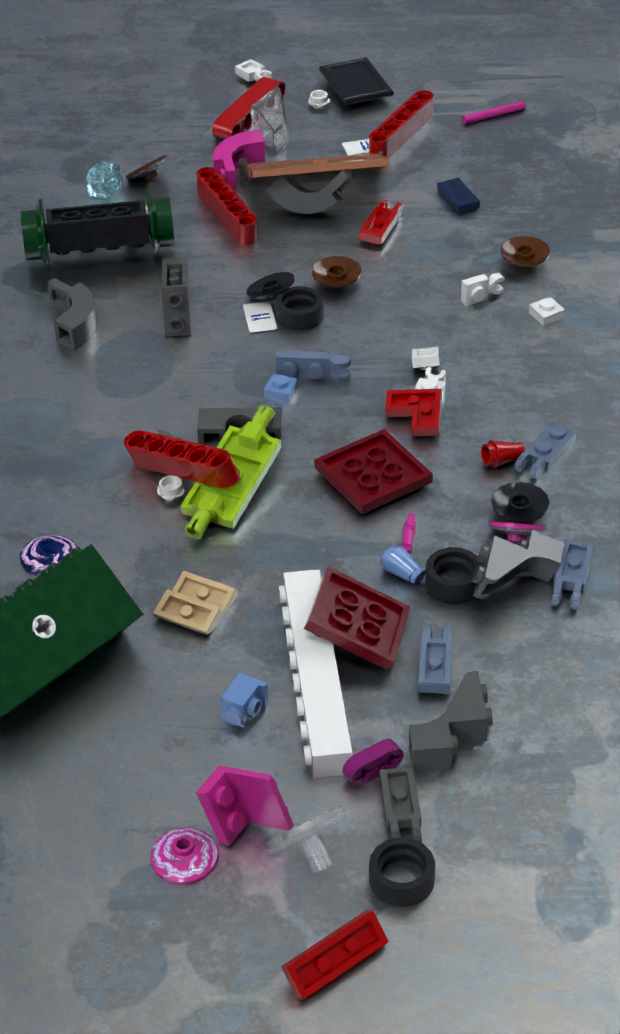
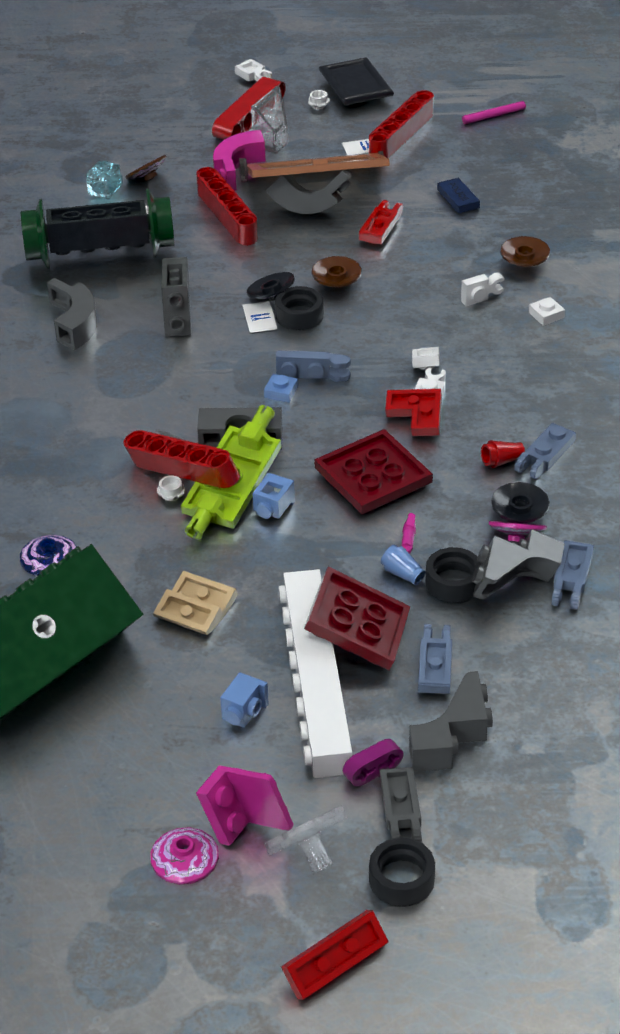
(271, 503): none -> medium blue brick

